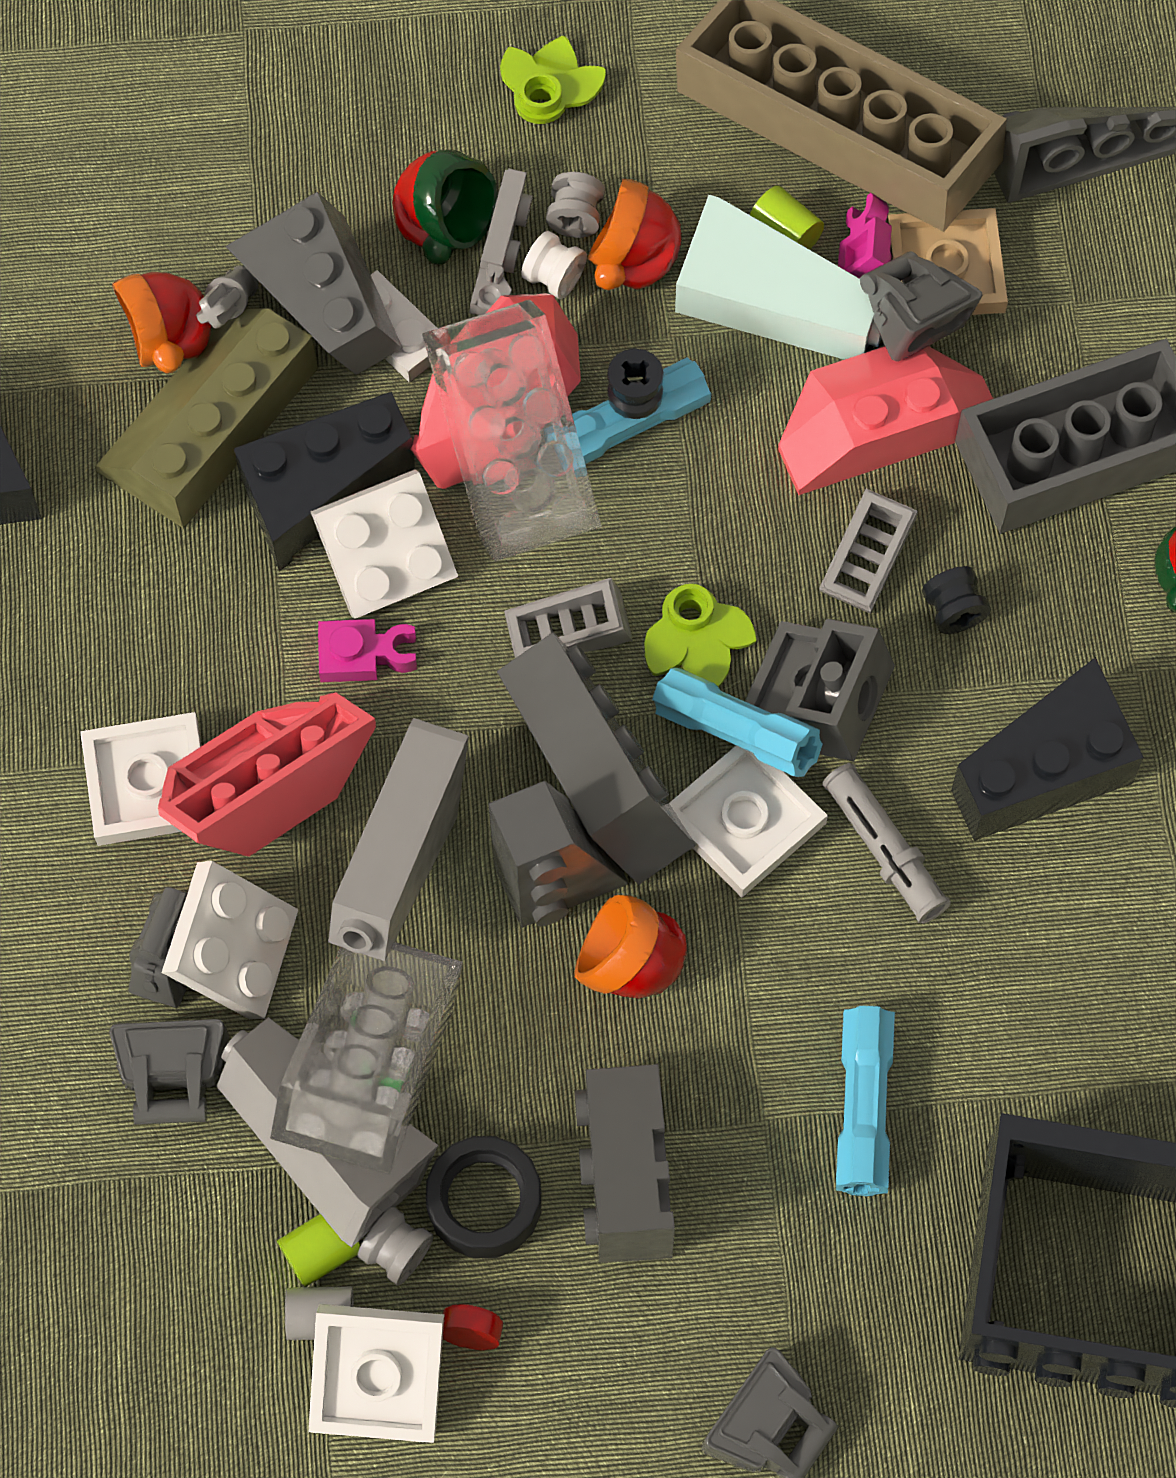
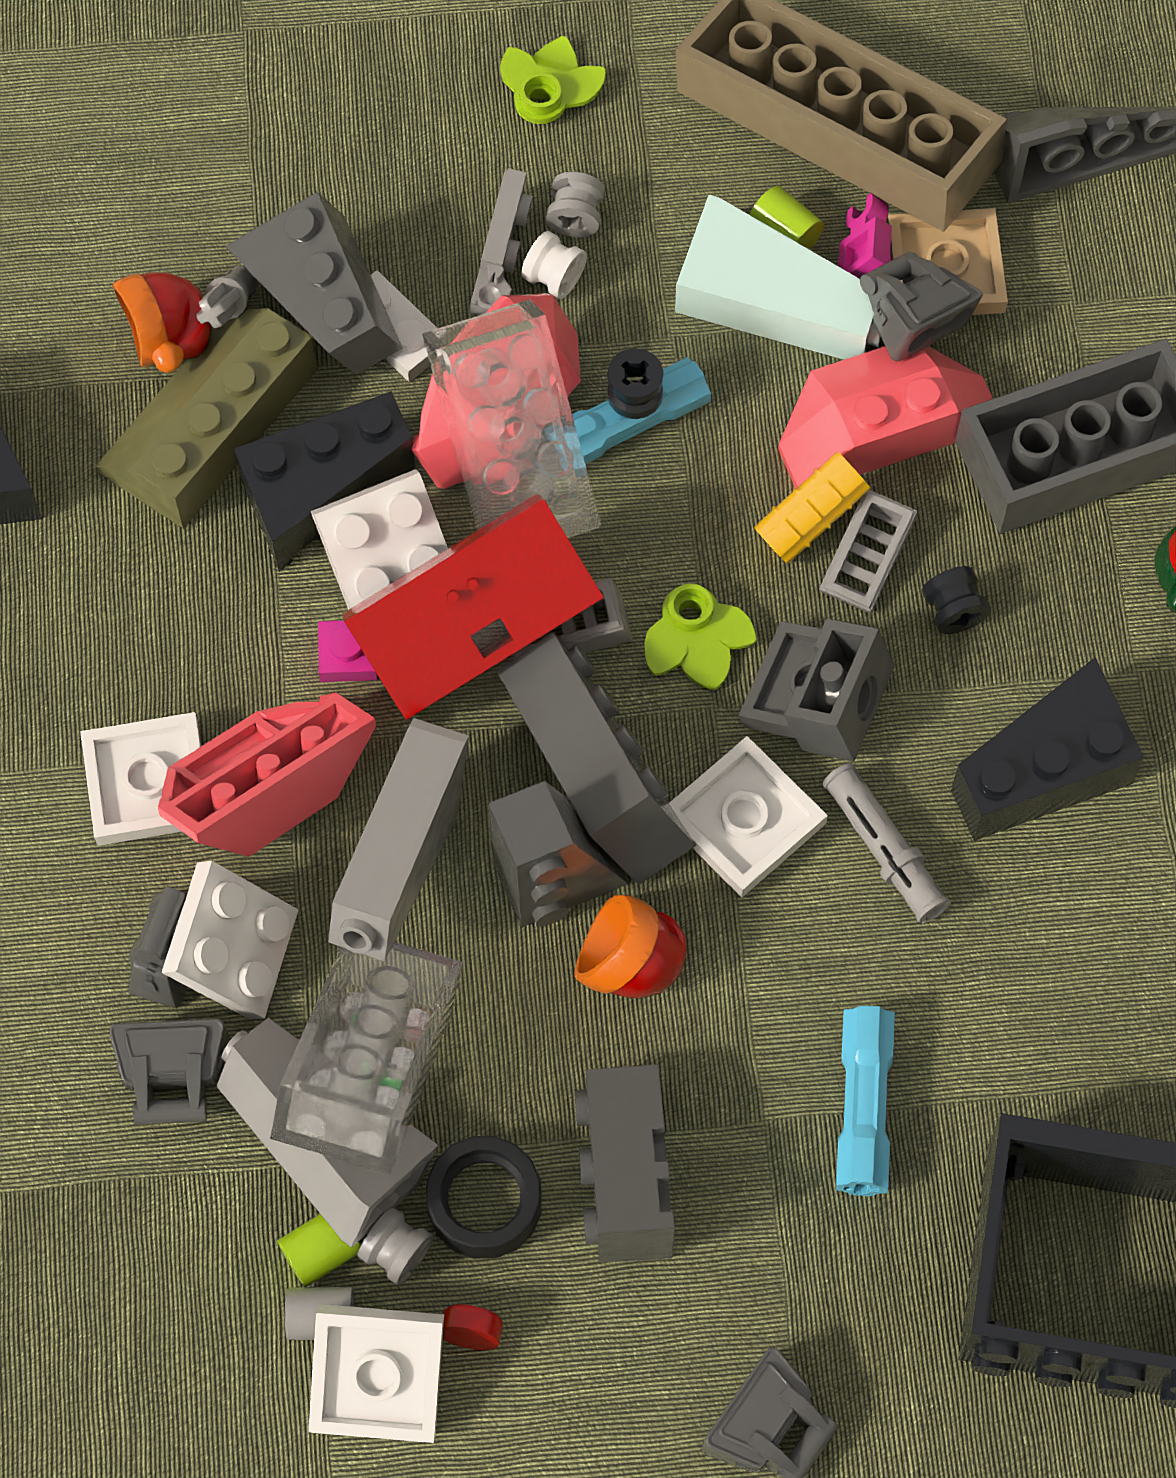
(444, 203): dark green piece -> none
(472, 606): none -> red brick
(637, 240): piece -> none
(769, 736): medium azure axle -> none
(812, 507): none -> yellow axle

